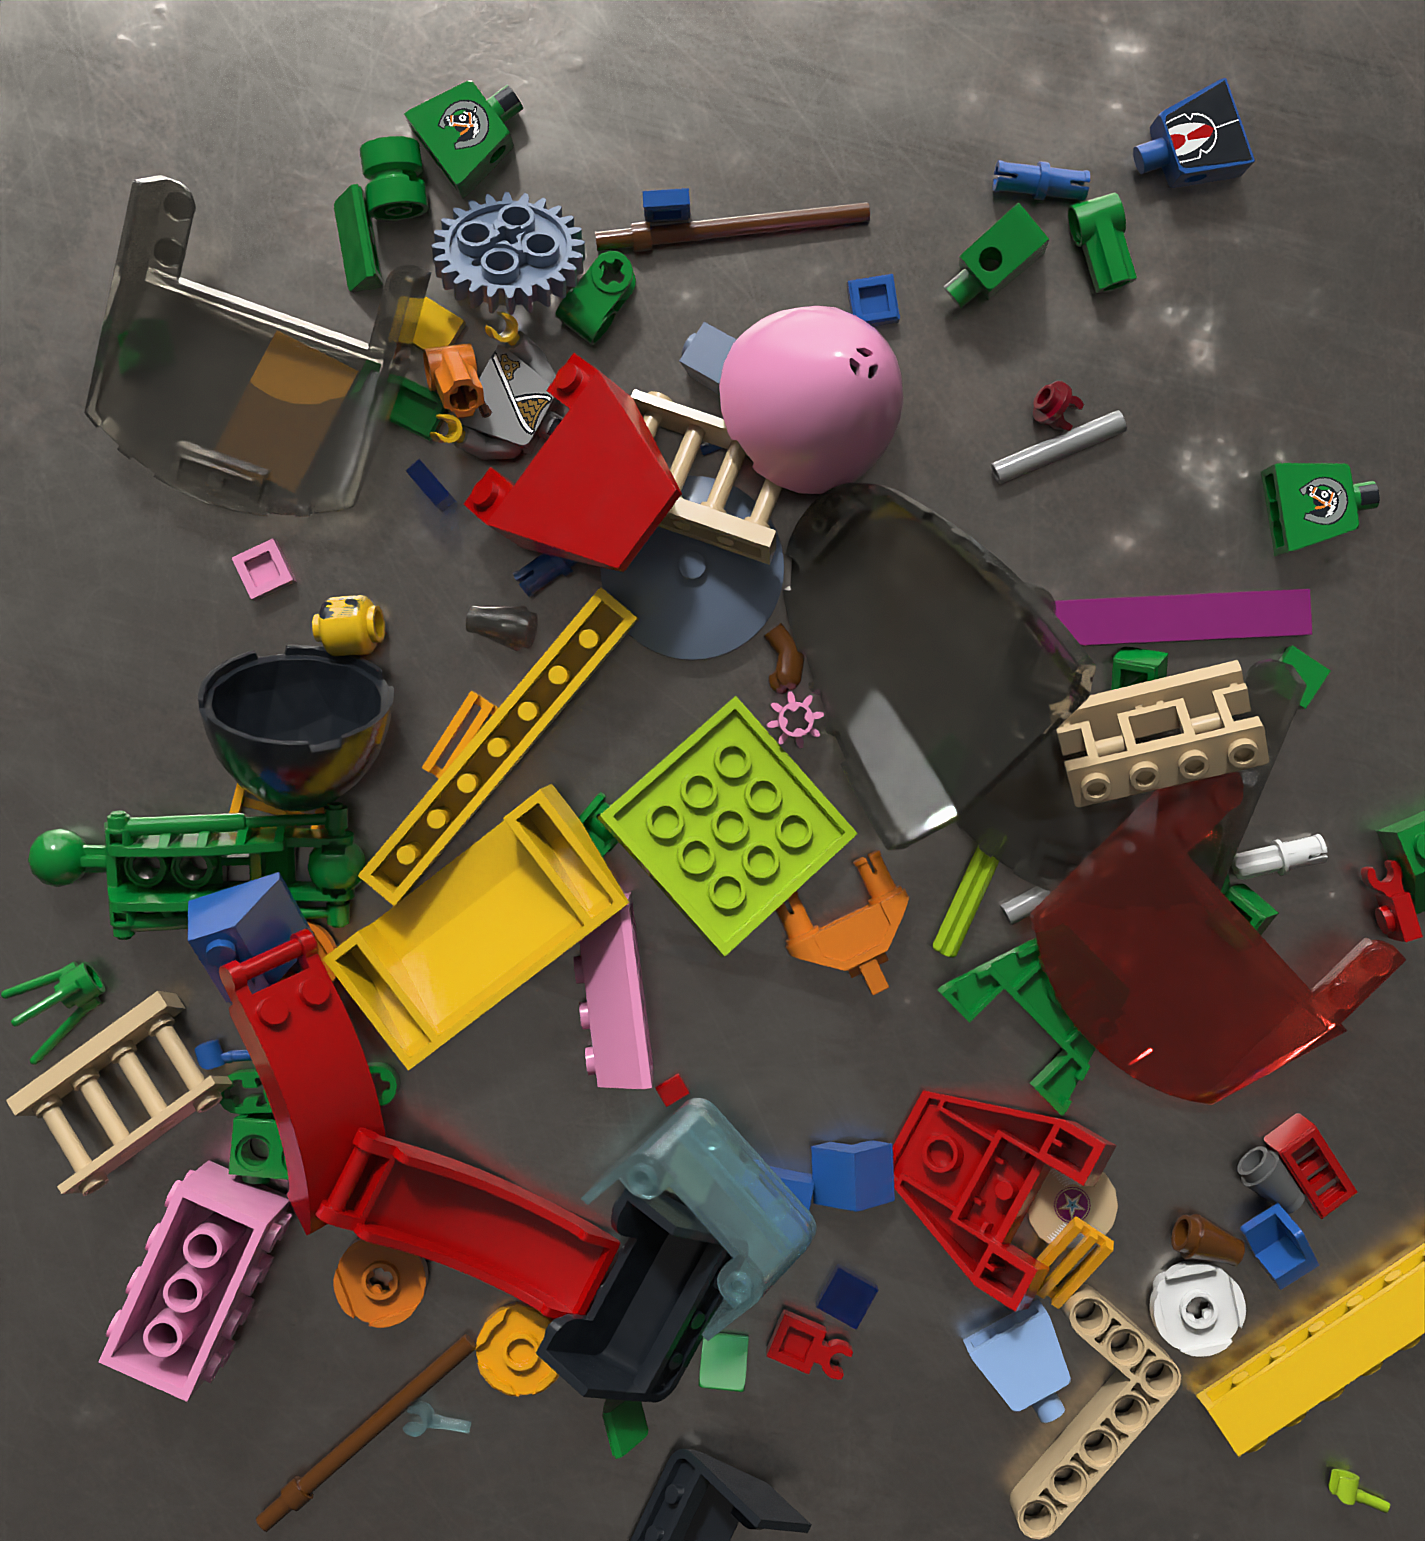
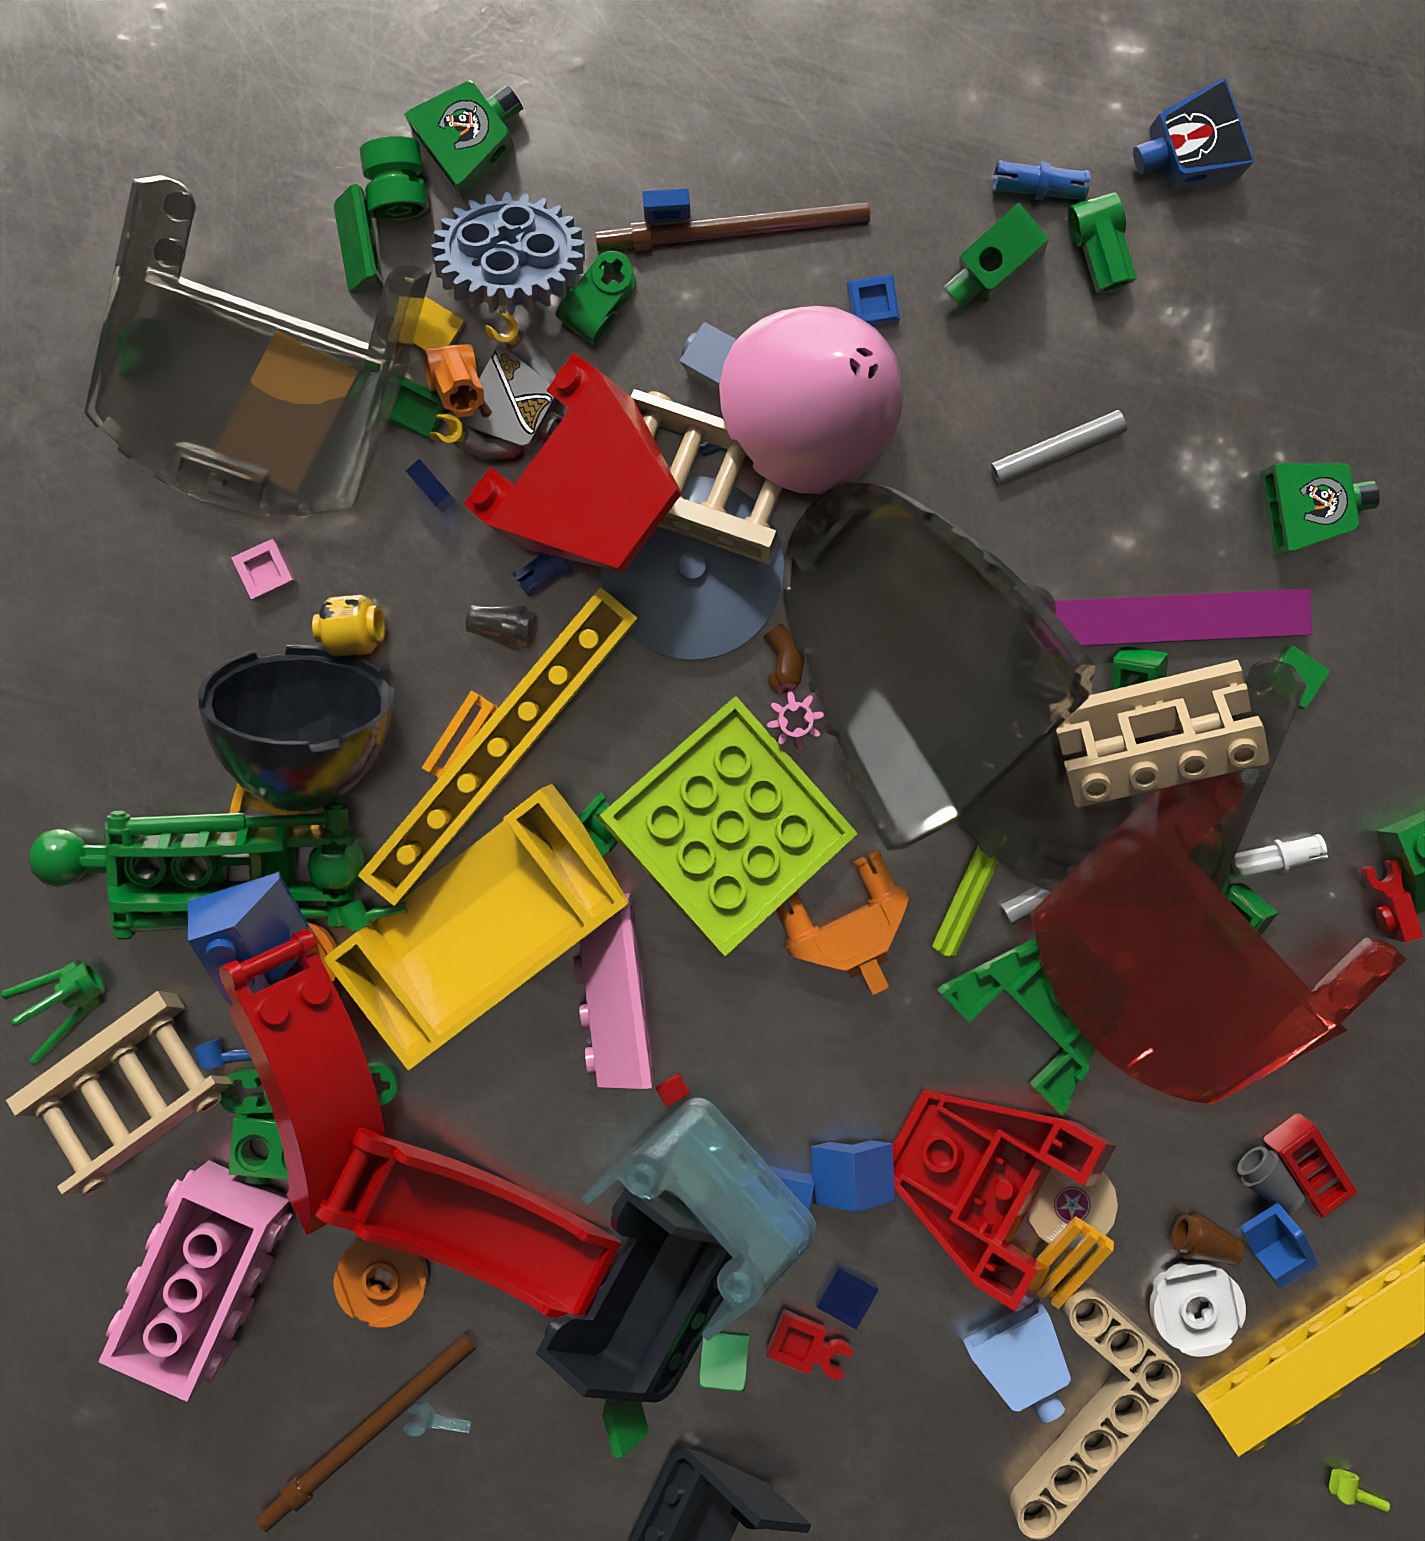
(356, 917): none -> green hand
(509, 1348): light orange tile -> none
(1052, 403): dark red plate -> none

